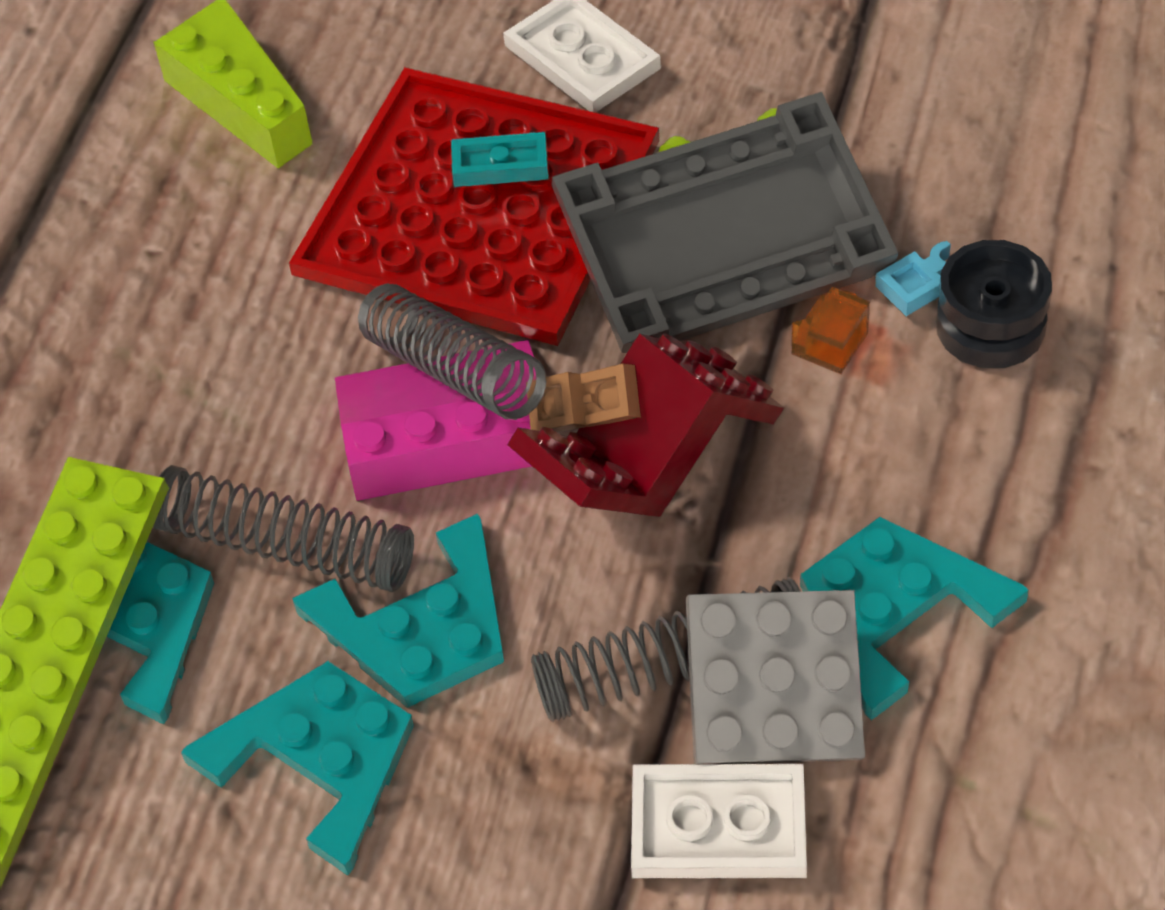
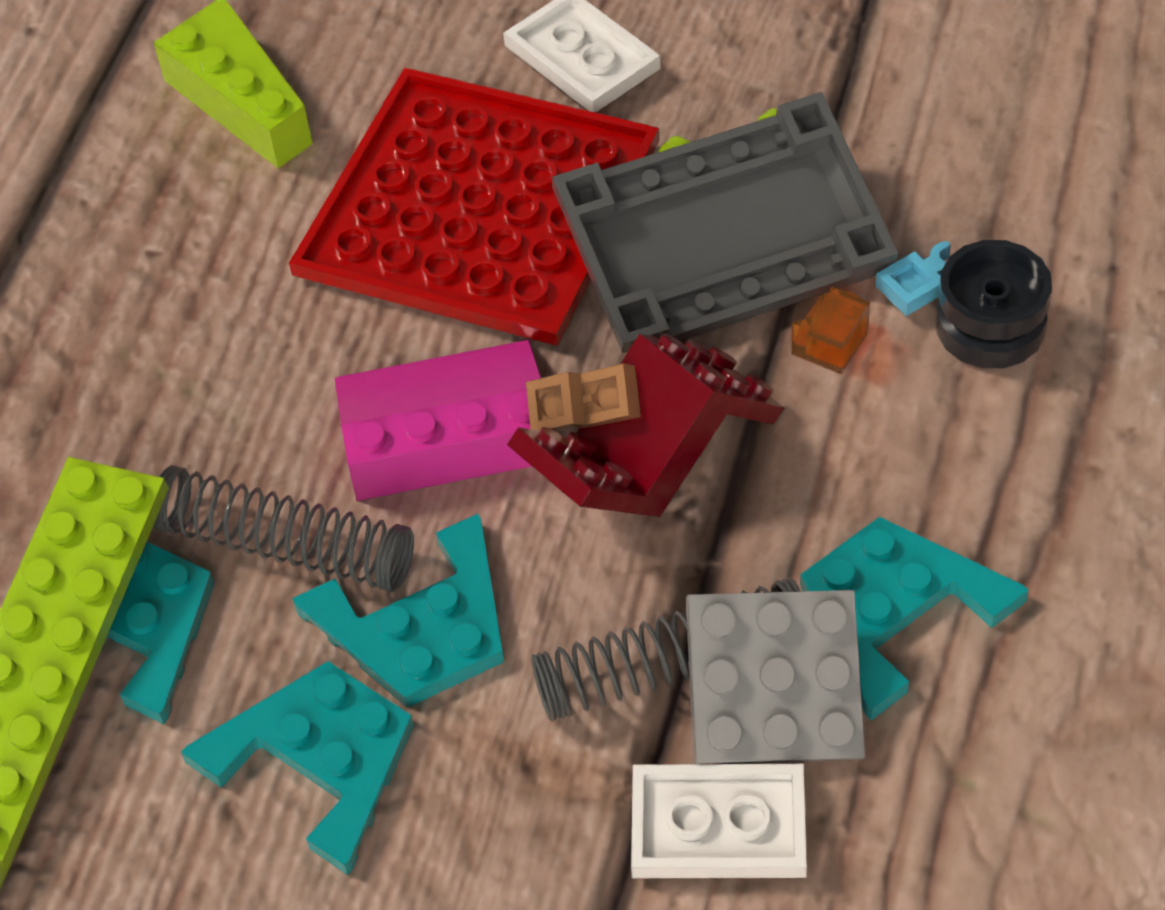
(490, 375): dark grey piece -> none
(499, 159): teal plate -> none

